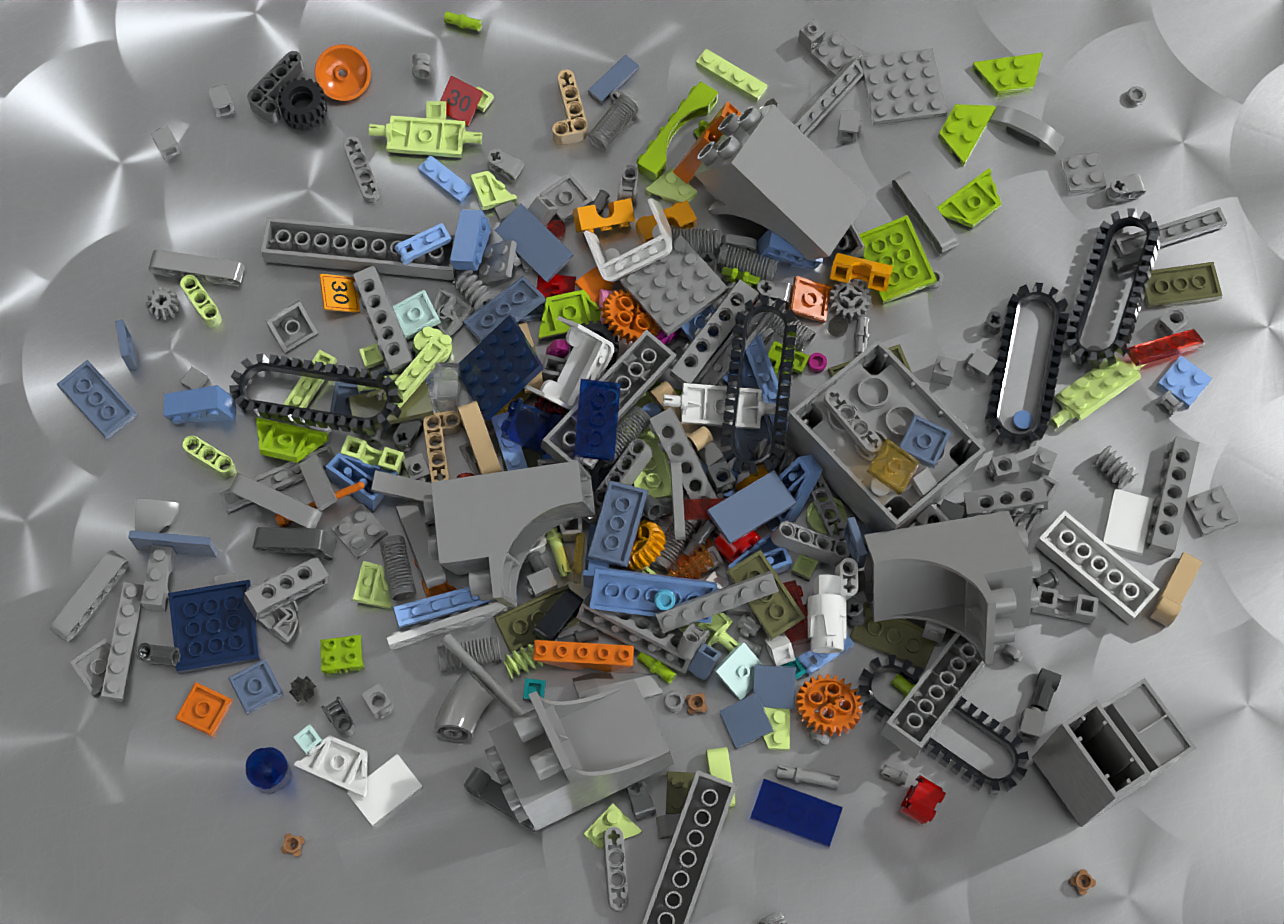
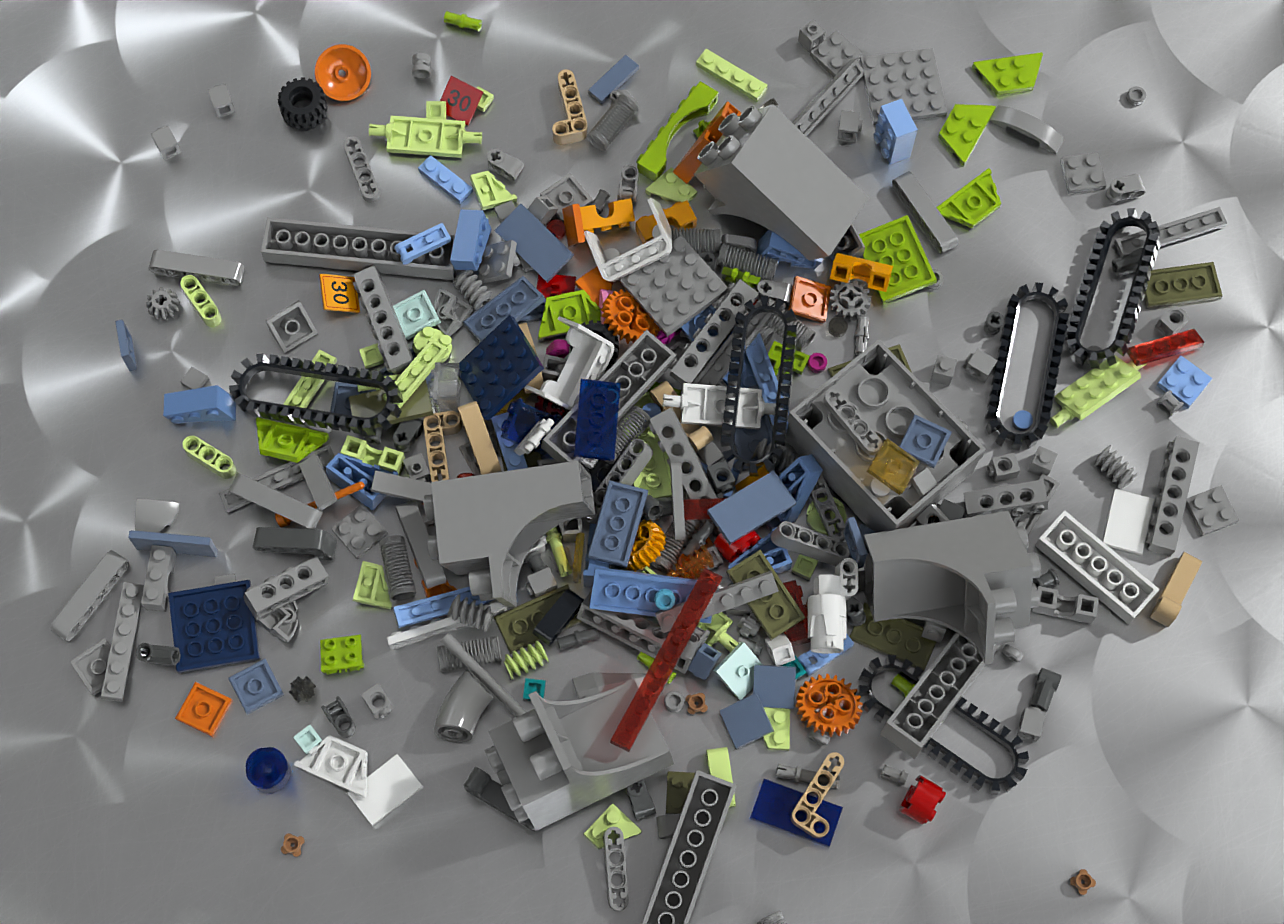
(97, 399): sand blue tile -> none
(289, 66): dark grey beam -> none
(470, 612): none -> light grey piece
(534, 436): none -> white plate
(573, 225): none -> orange tile
(580, 656): orange slope -> none
(666, 660): none -> clear red plate
(820, 791): none -> tan beam
(895, 131): none -> light blue brick
(1111, 751): light grey arch -> none

